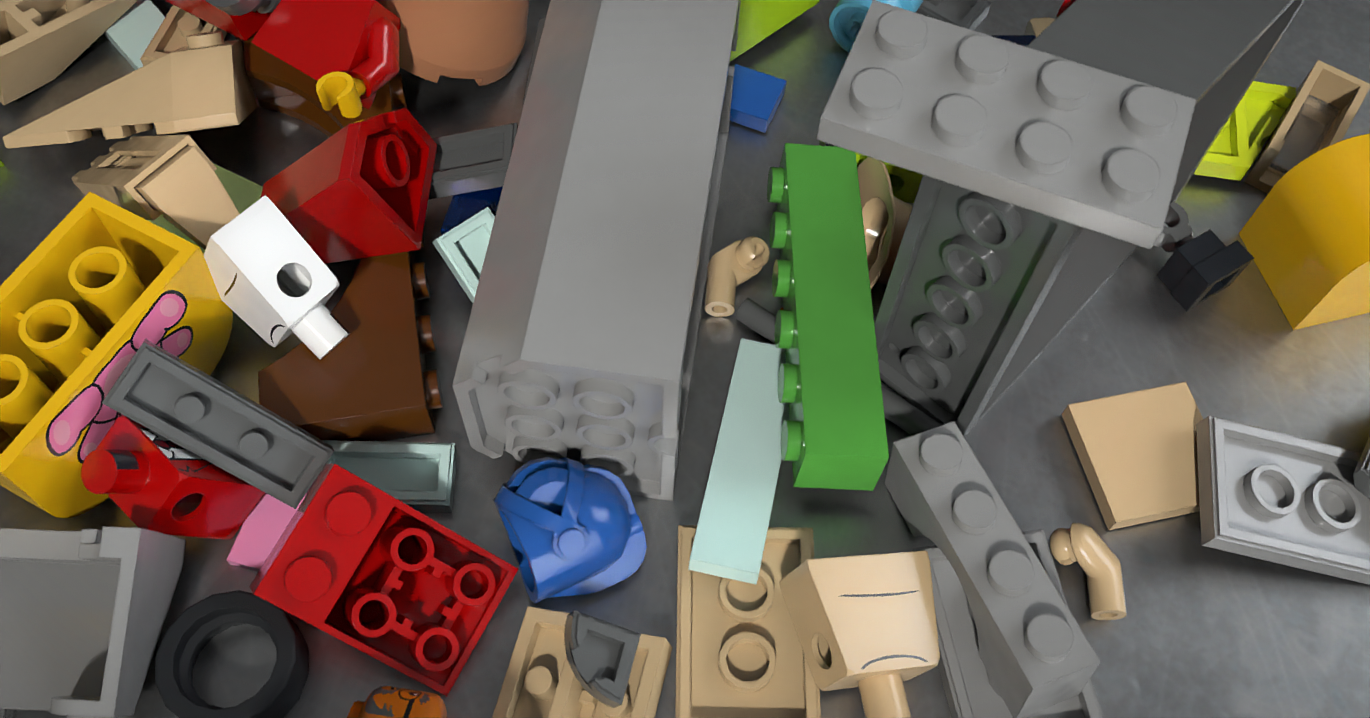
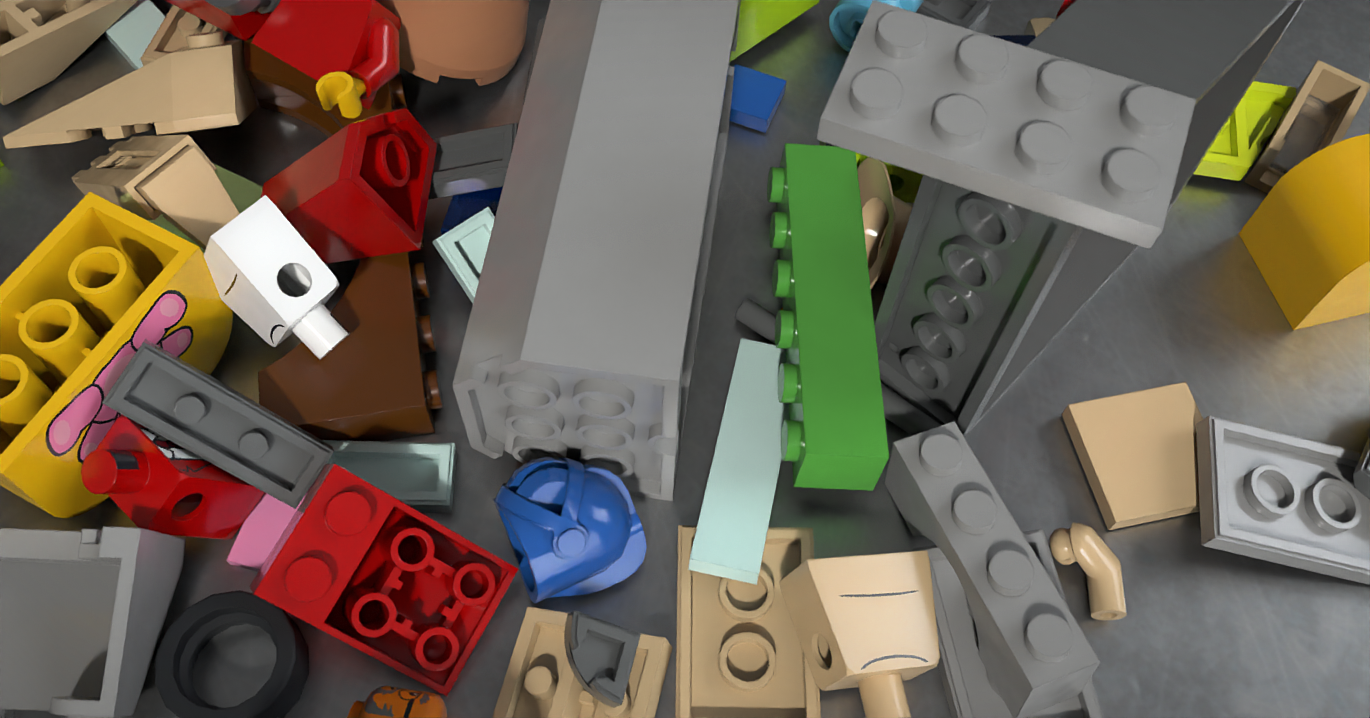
(729, 270): tan arm -> none
(1198, 264): black piece -> none

